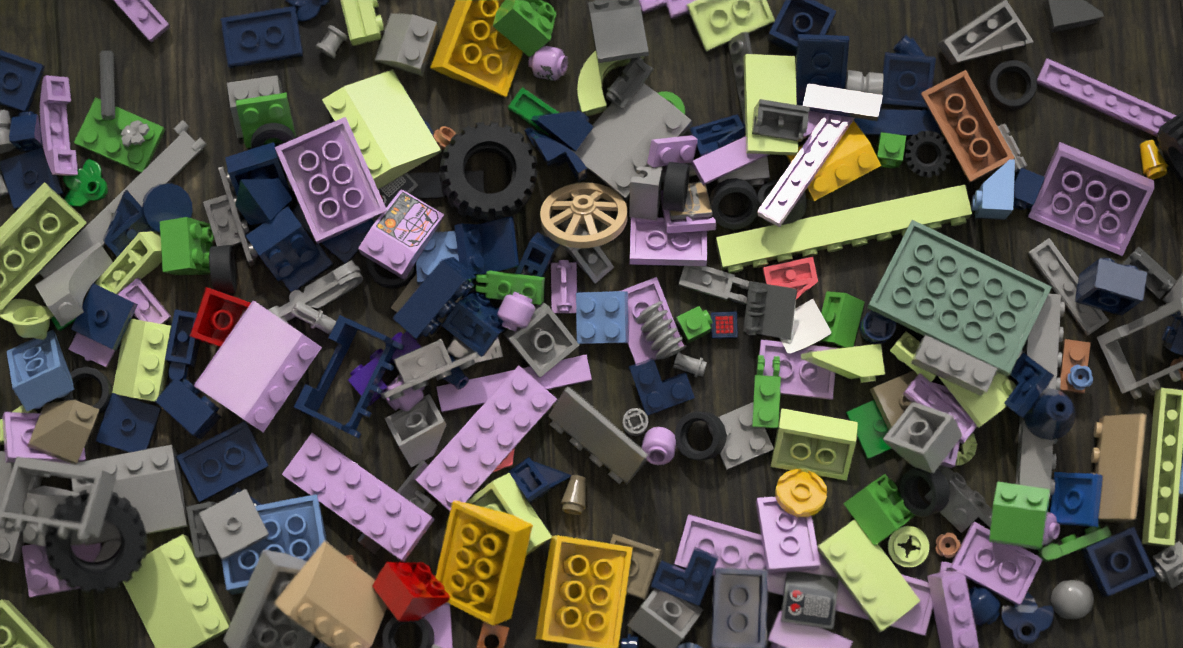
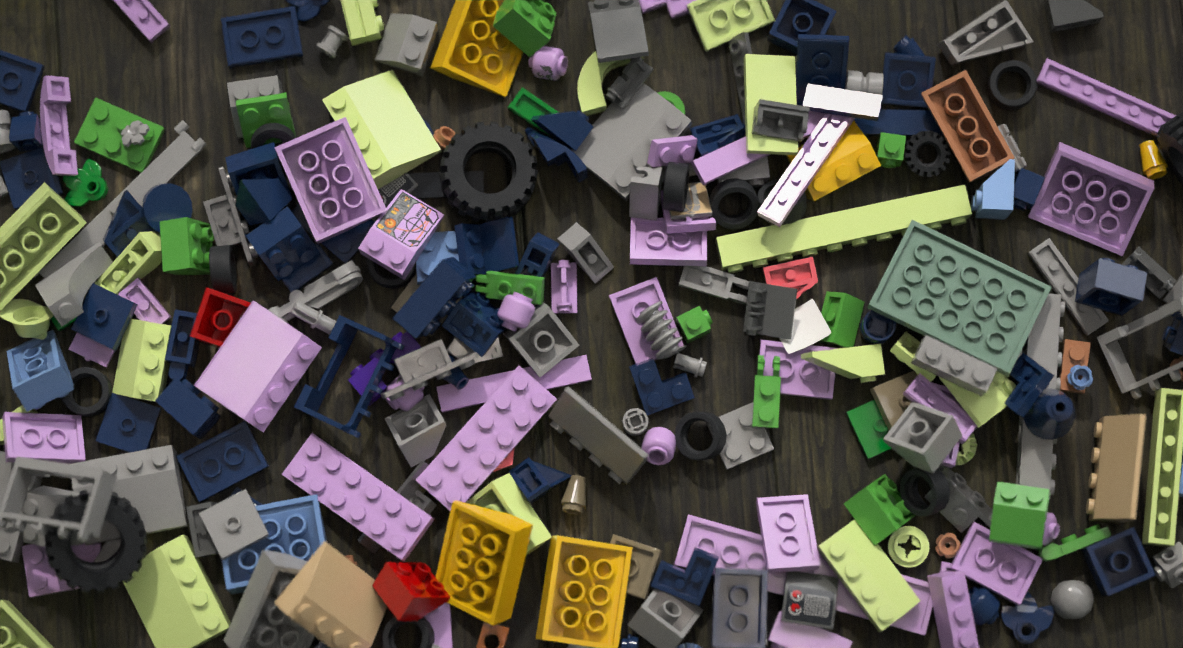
(63, 429): dark tan slope -> none
(107, 85): dark grey axle -> none
(583, 211): tan wheel -> none
(602, 317): medium blue plate -> none
(724, 325): tile -> none
(801, 493): yellow tile -> none
(814, 444): yellowish green slope -> none
(1076, 498): blue tile -> none

